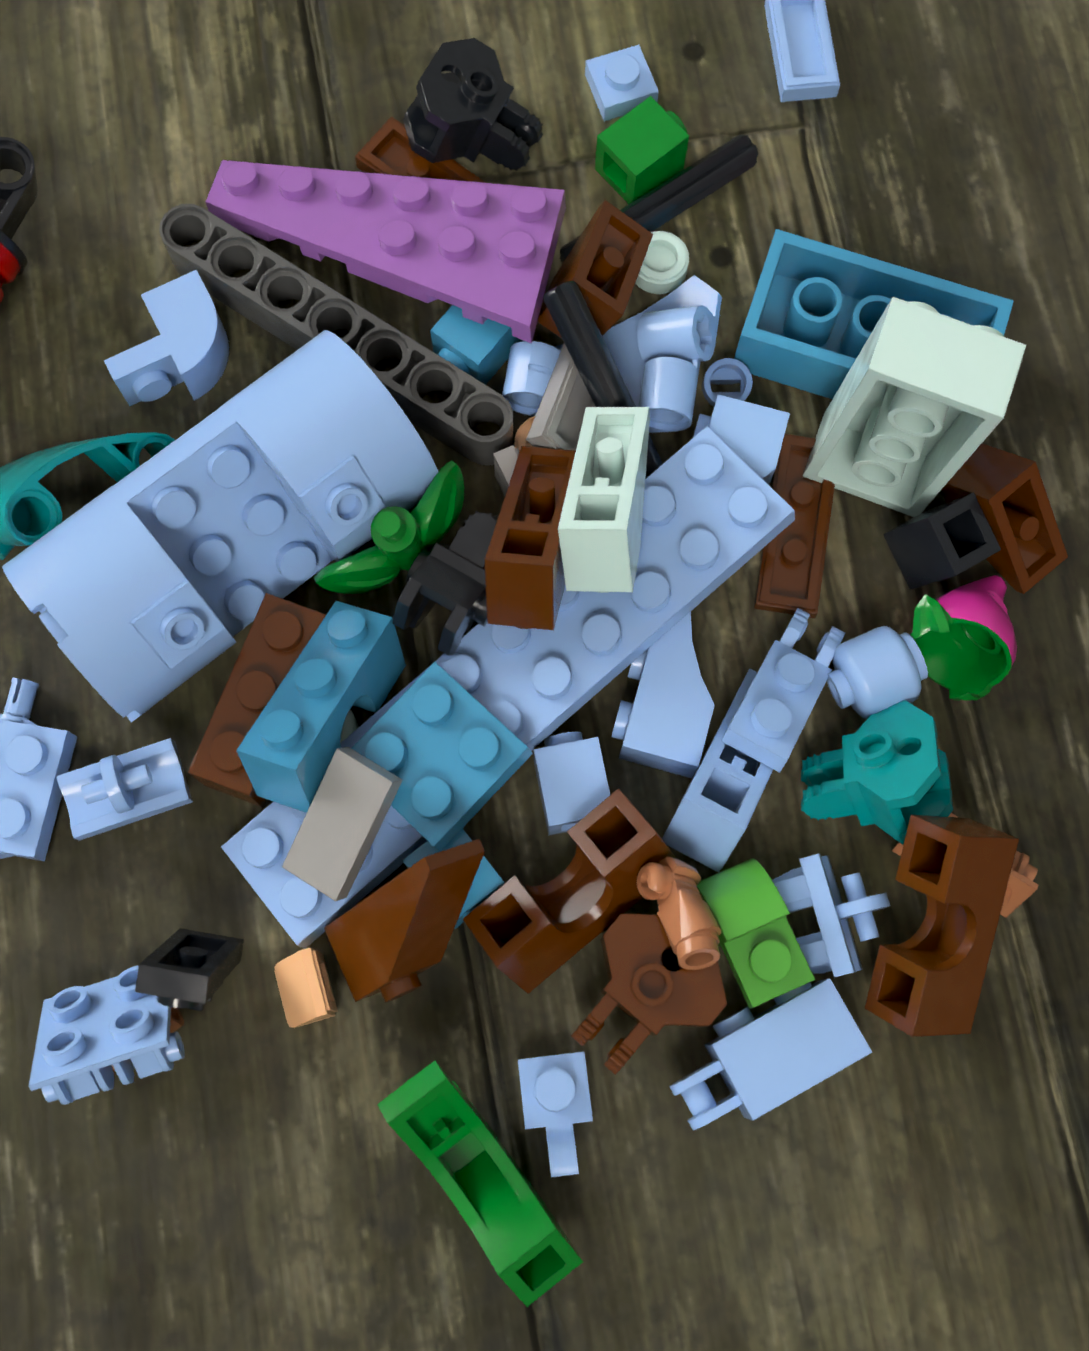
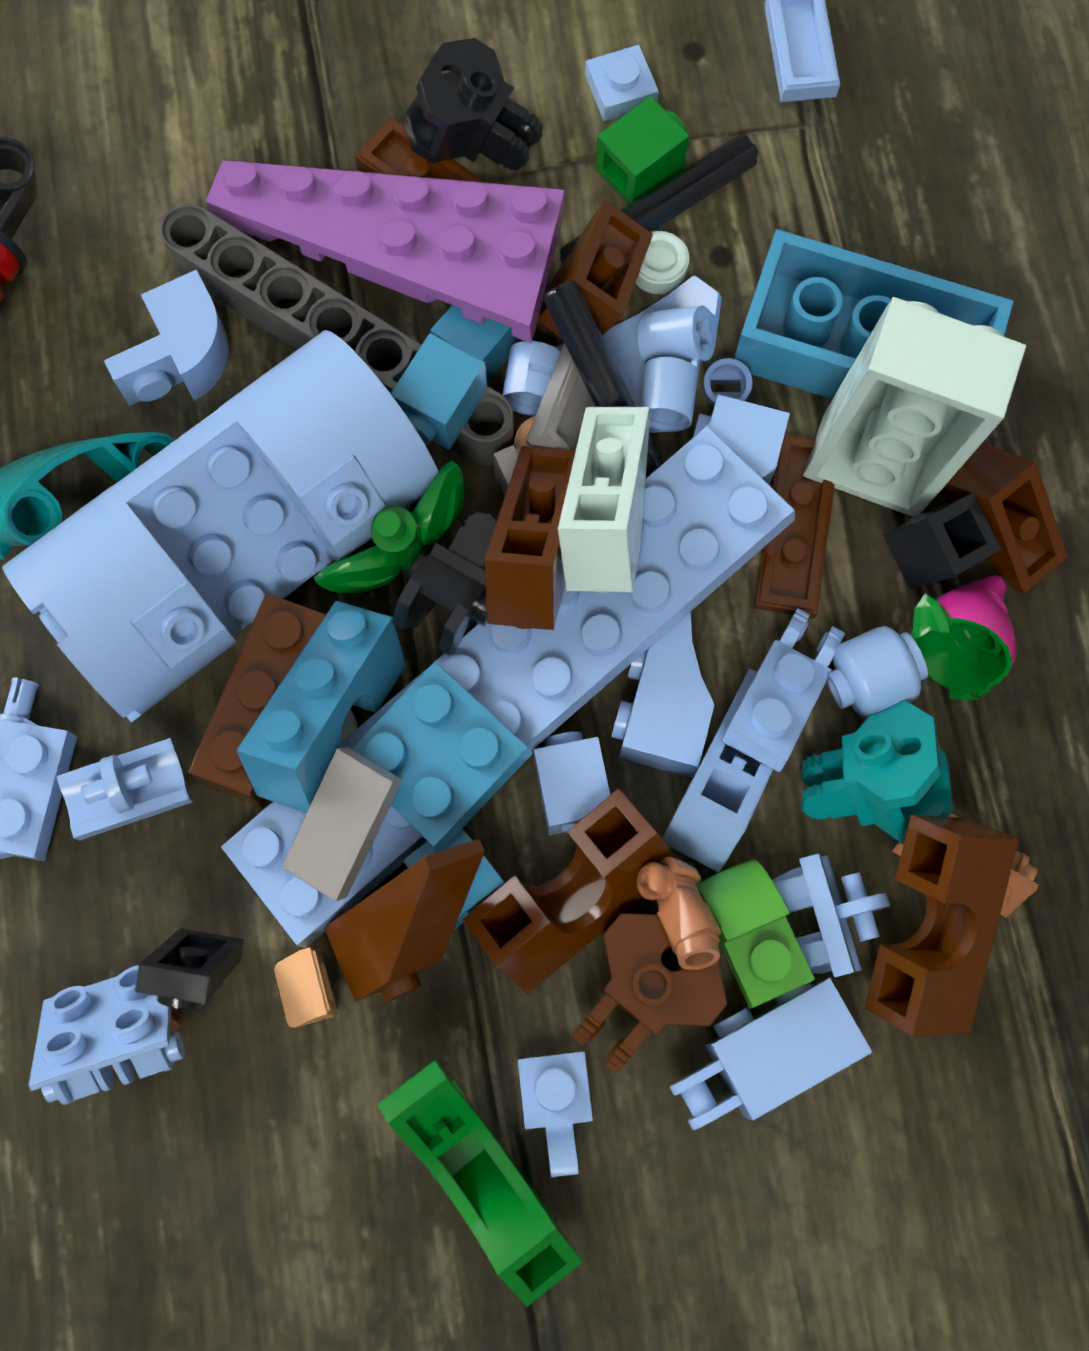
(440, 390): none -> dark azure brick

